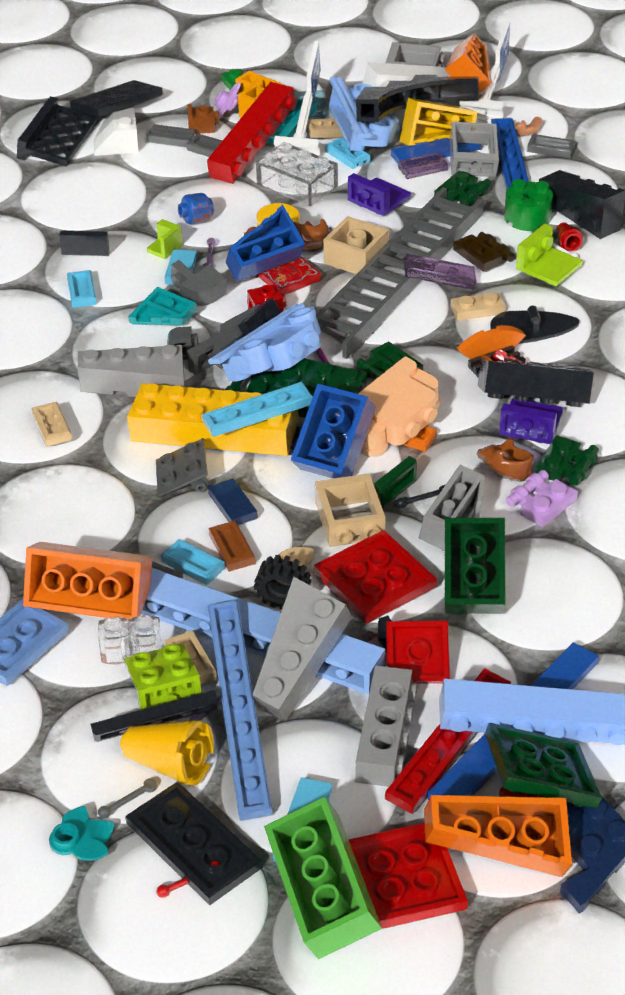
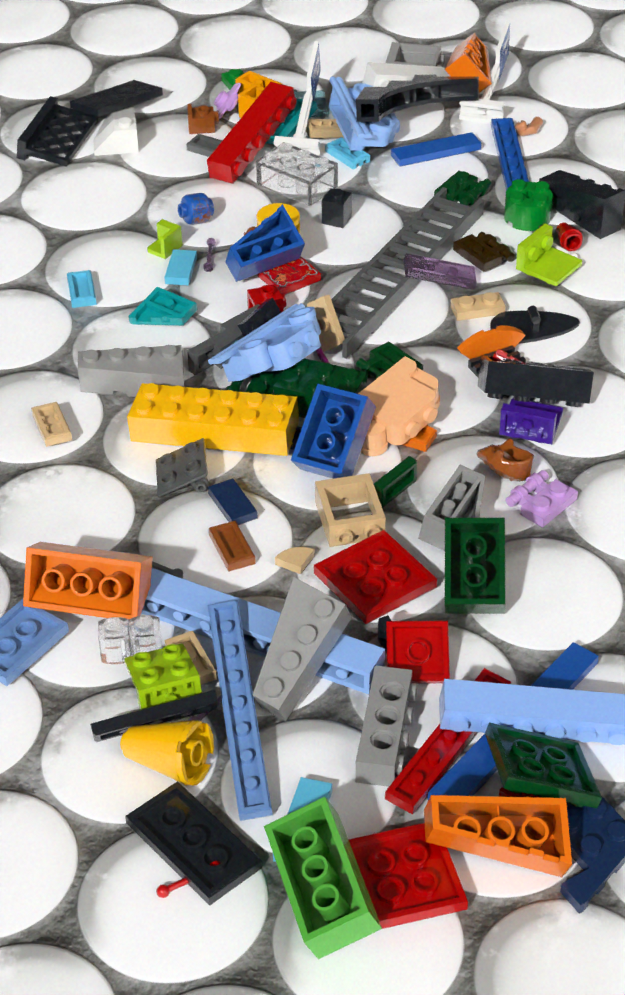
(84, 243): black tile -> none
(84, 835): teal plate -> none
(149, 786): dark grey hinge -> none
(170, 135): dark grey tile -> none
(184, 337): dark grey plate -> none
(193, 561): medium azure tile -> none
(201, 287): dark grey brick -> none
(257, 409): medium azure tile -> none
(274, 570): black tyre -> none
(313, 235): dark orange hair -> none
(331, 331): none -> tan plate
(336, 207): none -> black brick
(354, 244): tan brick -> none
(375, 194): dark purple bracket -> none
(401, 502): black hinge -> none
(422, 165): clear purple tile -> none
(431, 120): yellow wedge -> none
(474, 163): light grey window -> none
(551, 146): dark grey tile -> none
(560, 456): dark green plate -> none

